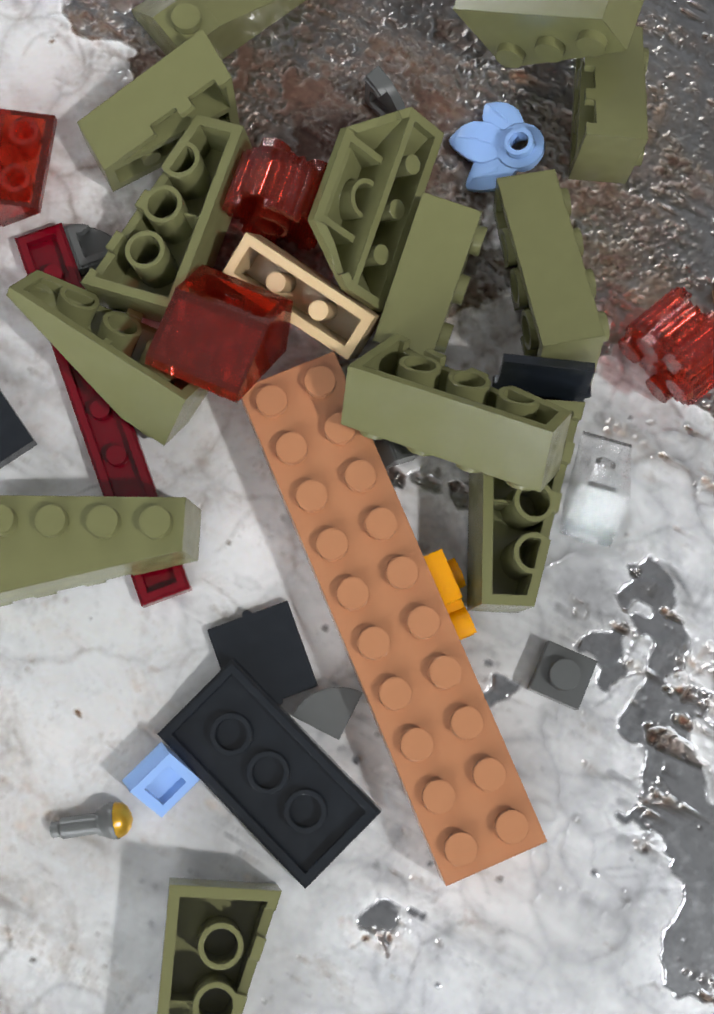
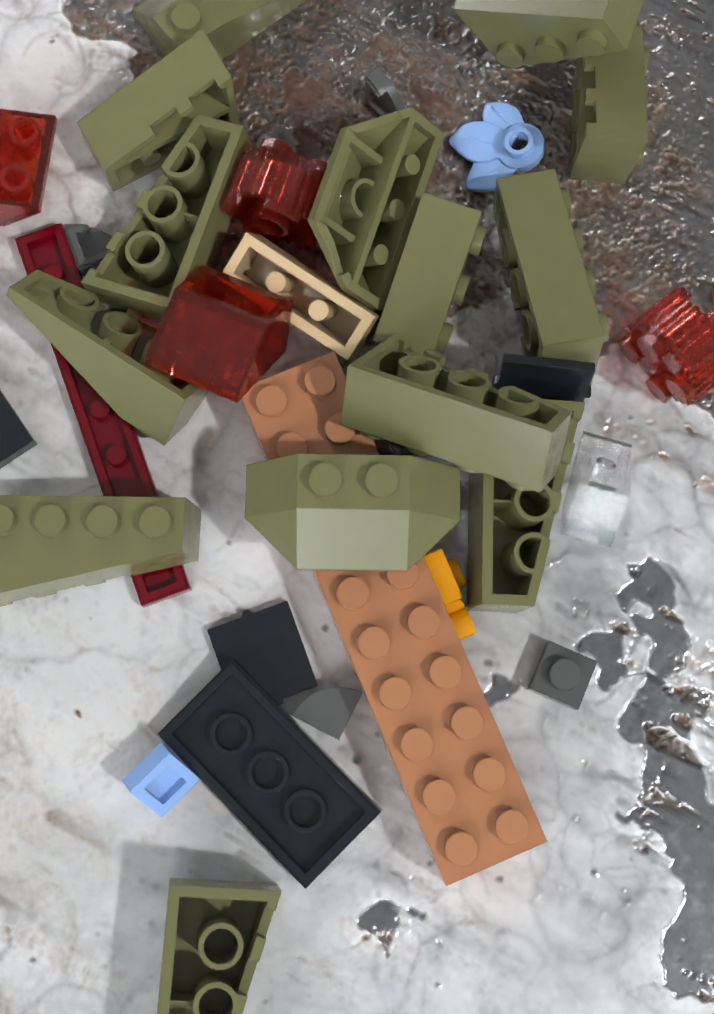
(110, 821): dark grey piece -> none
(352, 509): none -> olive wedge

